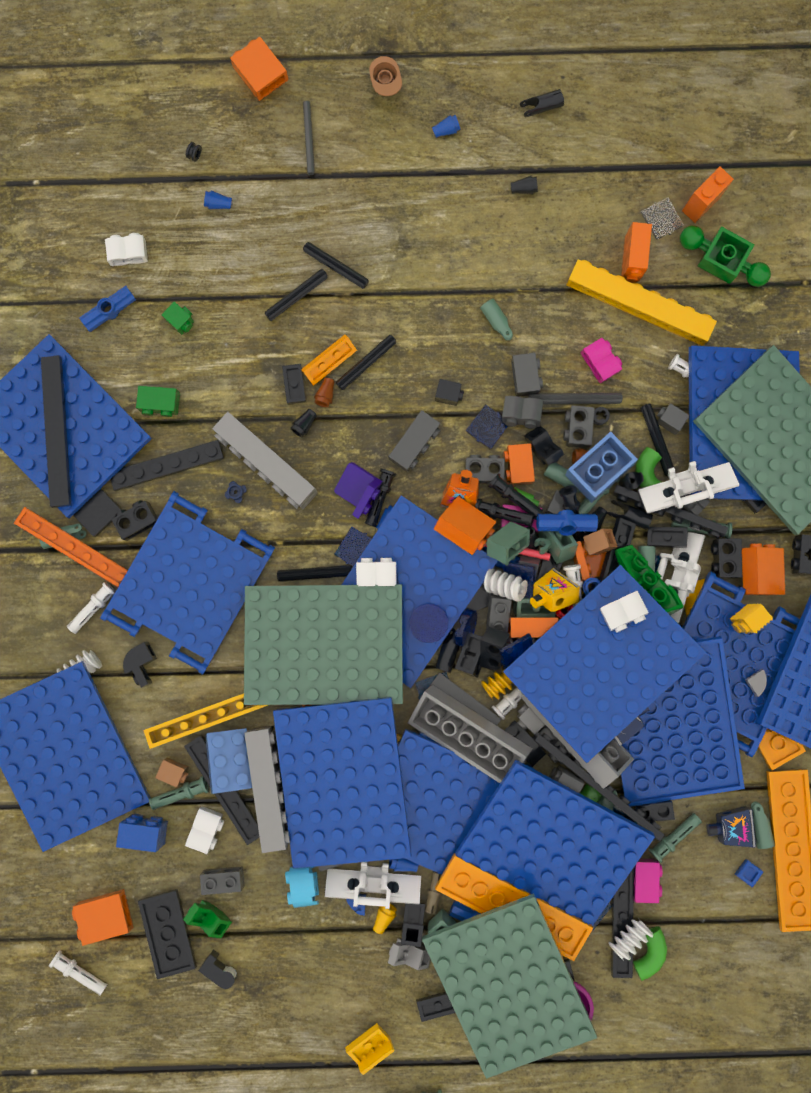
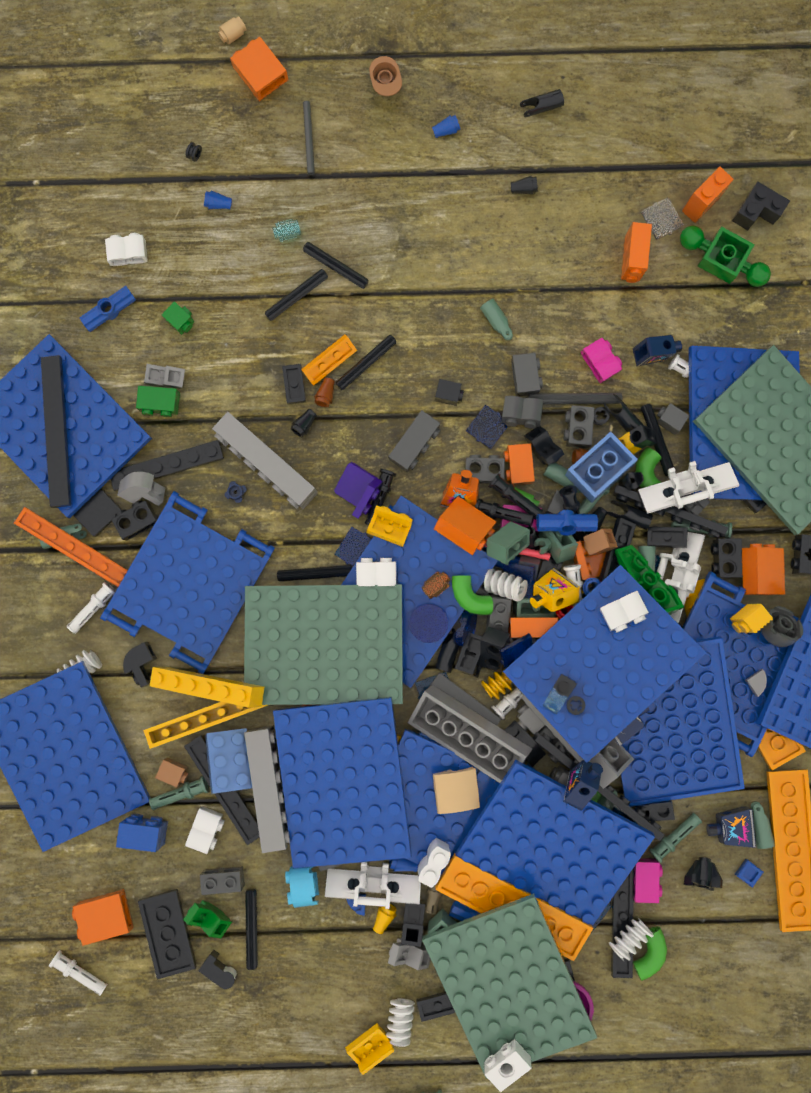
(140, 485): none -> light grey brick
(164, 376): none -> light grey slope
(207, 686): none -> yellow brick
(231, 30): none -> tan brick
(251, 929): none -> black axle
(286, 230): none -> clear light blue brick
(390, 525): none -> yellow bracket
(401, 1022): none -> white piece
(432, 864): none -> white brick
(436, 584): none -> clear orange brick
(456, 790): none -> tan slope
(468, 599): none -> bright green cylinder
(504, 1075): none -> white brick
(559, 693): none -> leg
(576, 699): none -> black bush
(584, 778): none -> dark blue torso
(625, 416): none -> black piece
(638, 438): none -> black leg
(641, 302): yellow brick -> none
(656, 349): none -> dark blue torso
(703, 874): none -> black brick
(762, 203): none -> black brick
(783, 628): none -> dark grey cylinder

